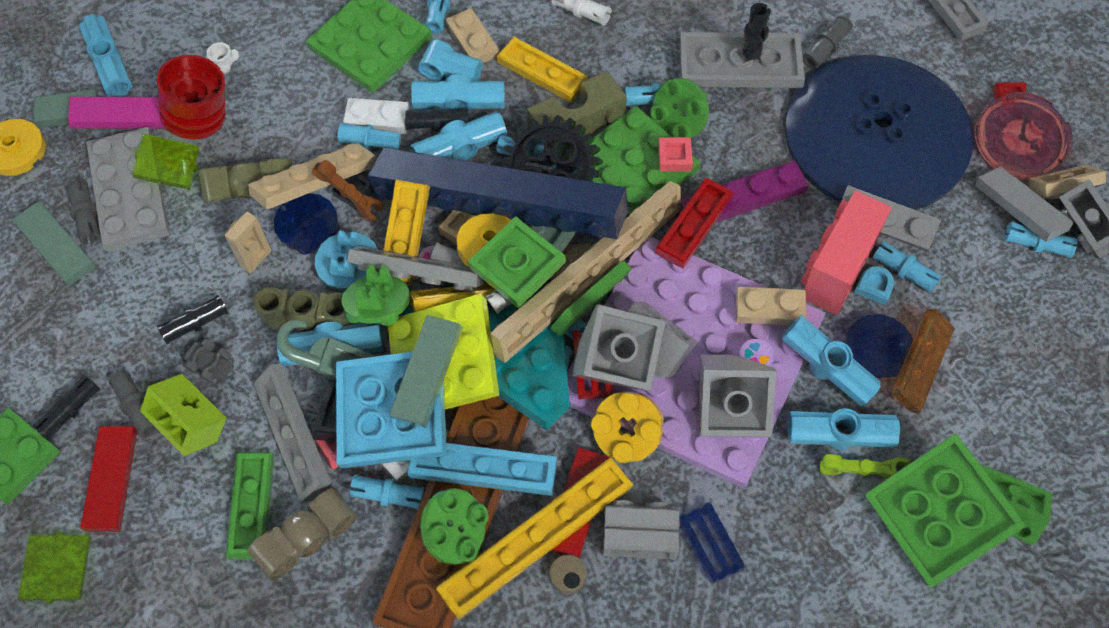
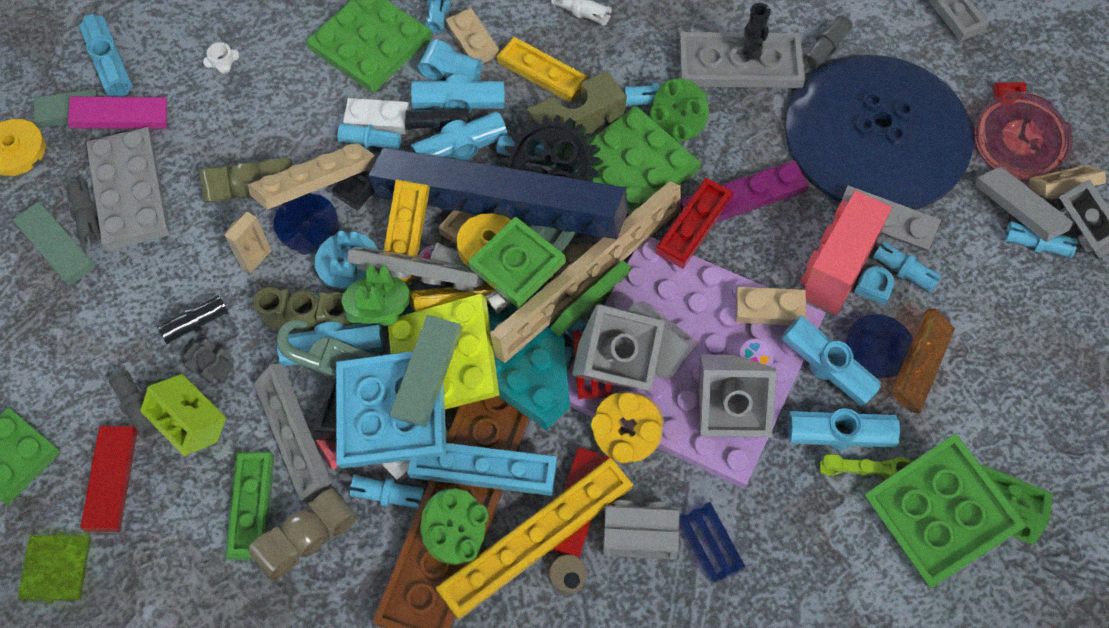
(66, 407): black pin -> none
(166, 162): clear neon green piece -> none
(191, 96): red wheel -> none
(326, 172): dark orange piece -> none
(675, 154): coral plate -> none

